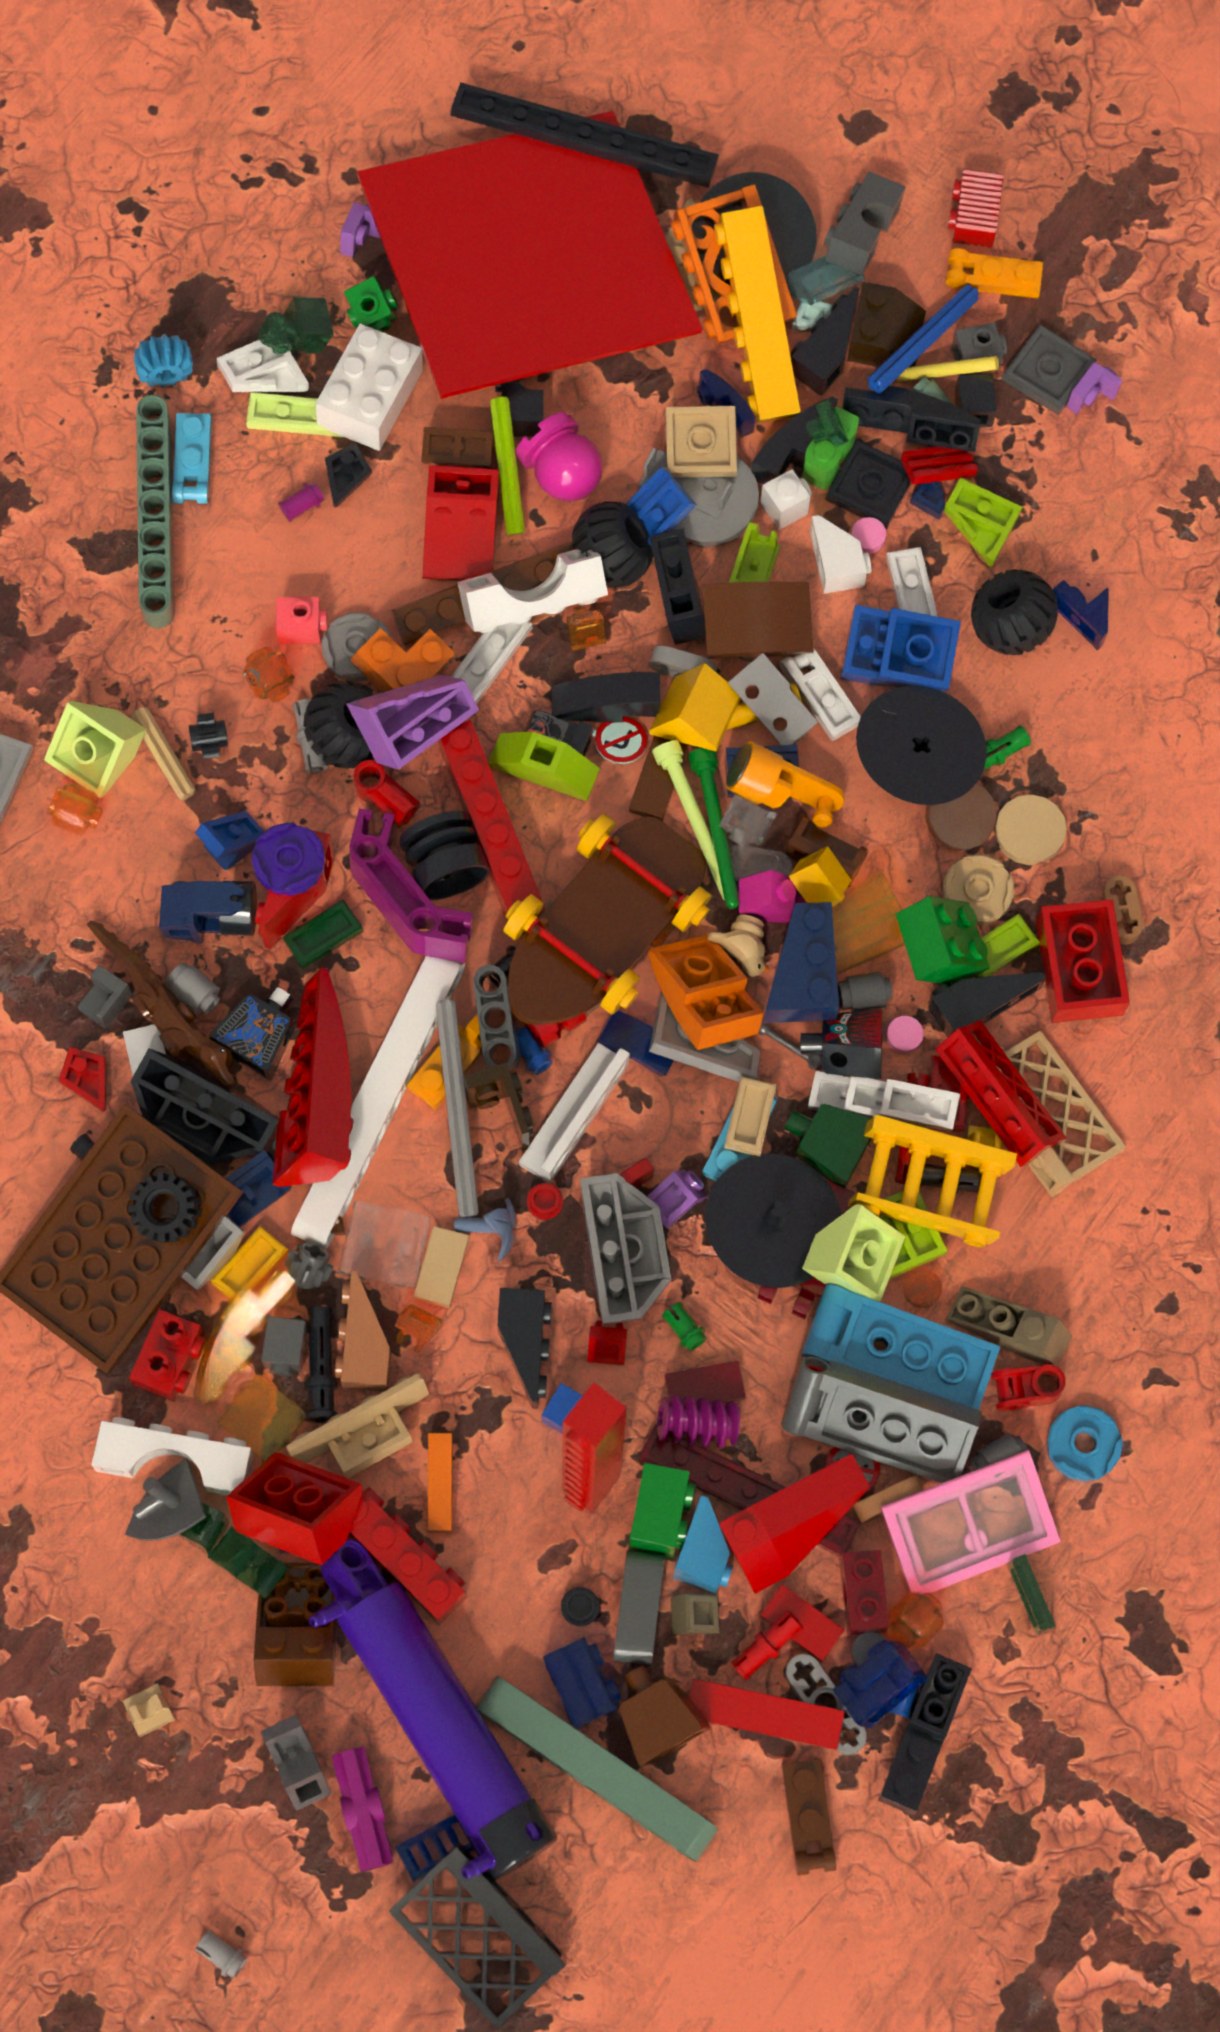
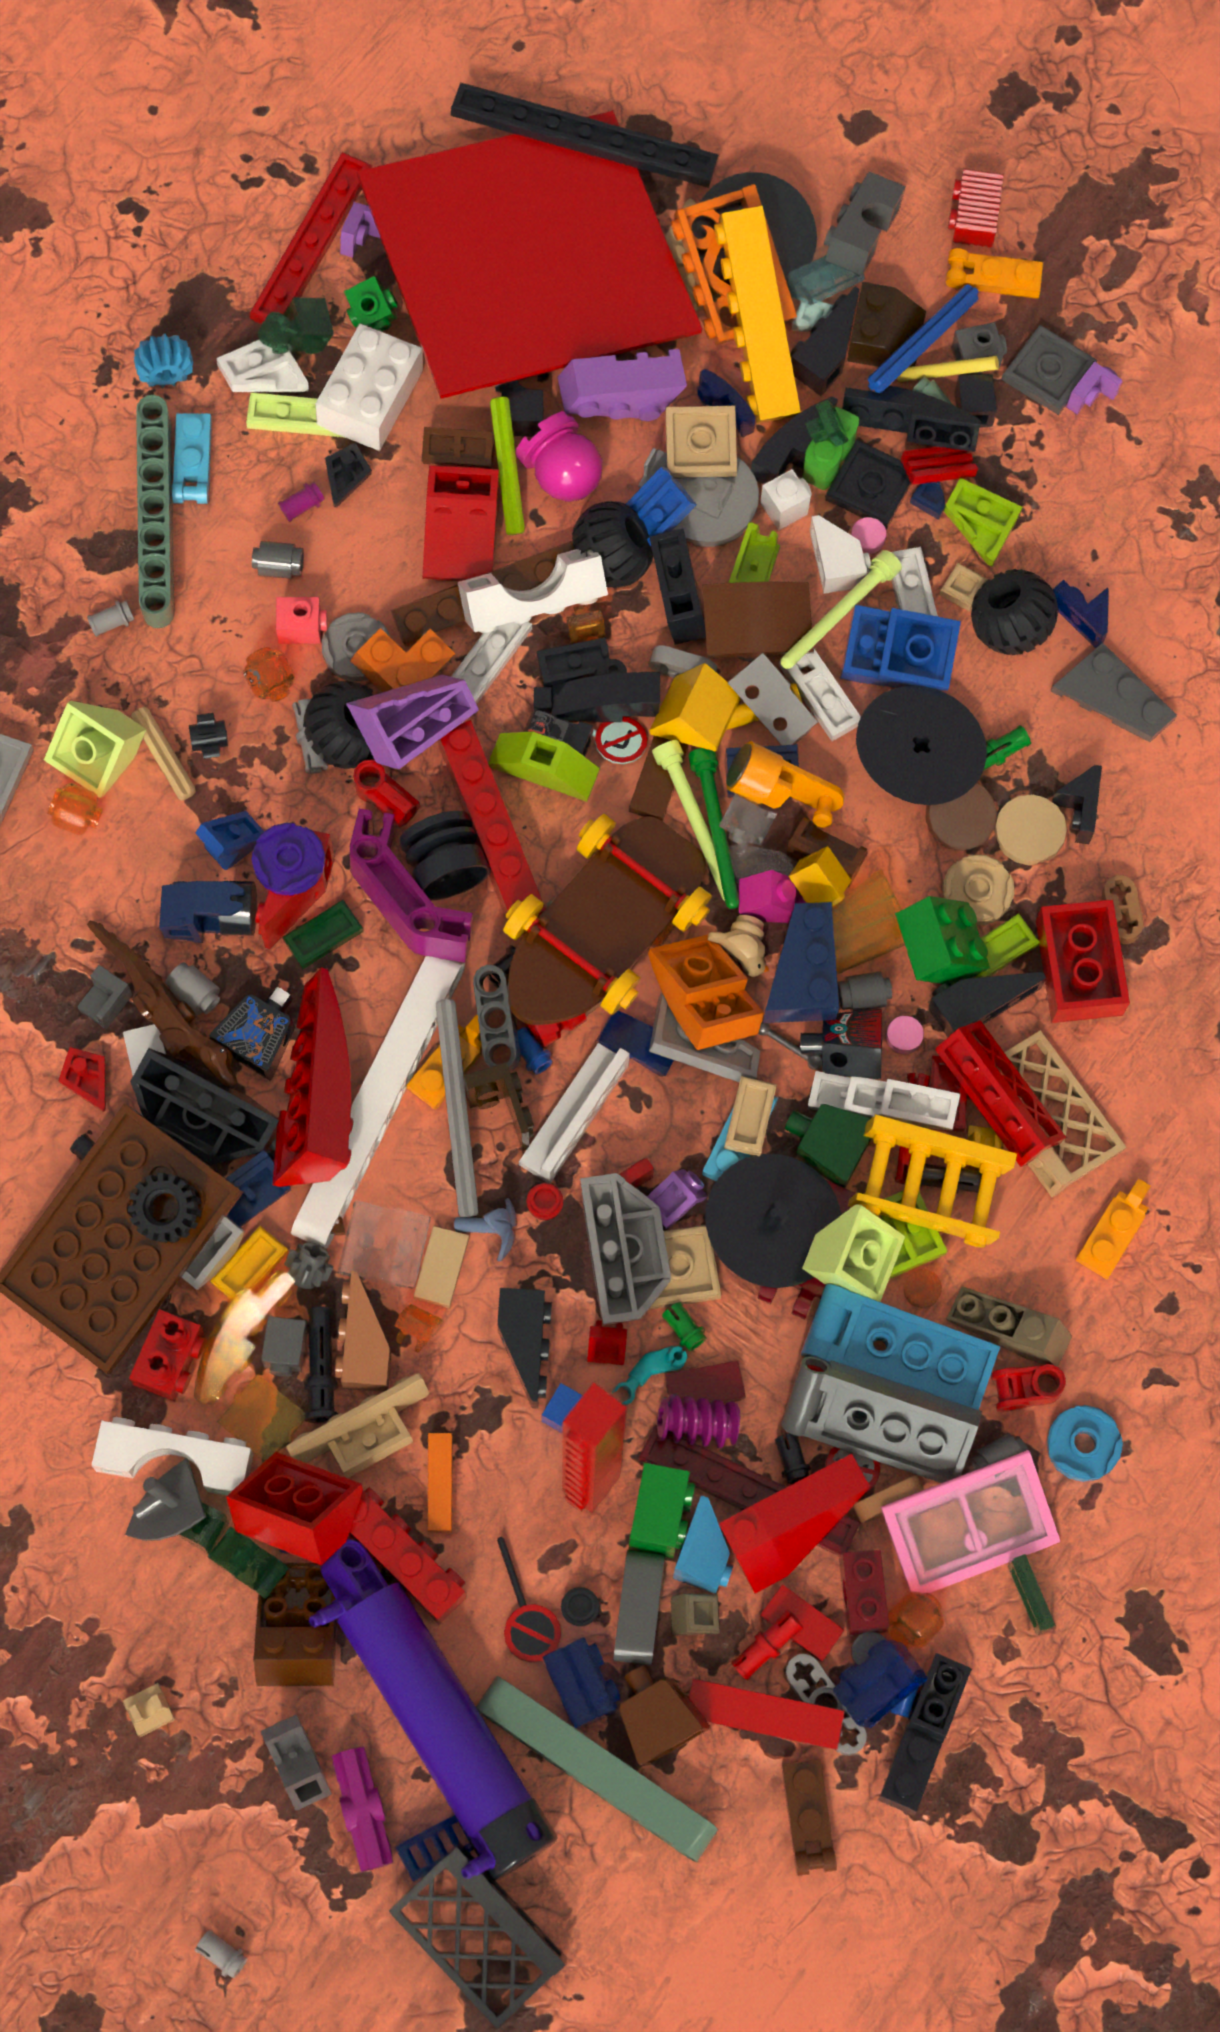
(111, 618): none -> light grey pin
(278, 559): none -> dark grey brick
(311, 238): none -> red tile
(532, 1628): none -> piece
(542, 699): none -> black piece
(577, 662): none -> black hinge
(622, 388): none -> medium lavender wedge
(650, 1364): none -> teal arm
(691, 1268): none -> tan tile
(793, 1459): none -> black pin
(883, 568): none -> yellowish green piece
(962, 586): none -> tan tile
(1082, 797): none -> black slope
(1112, 689): none -> dark grey wing
(1115, 1231): none -> light orange hinge

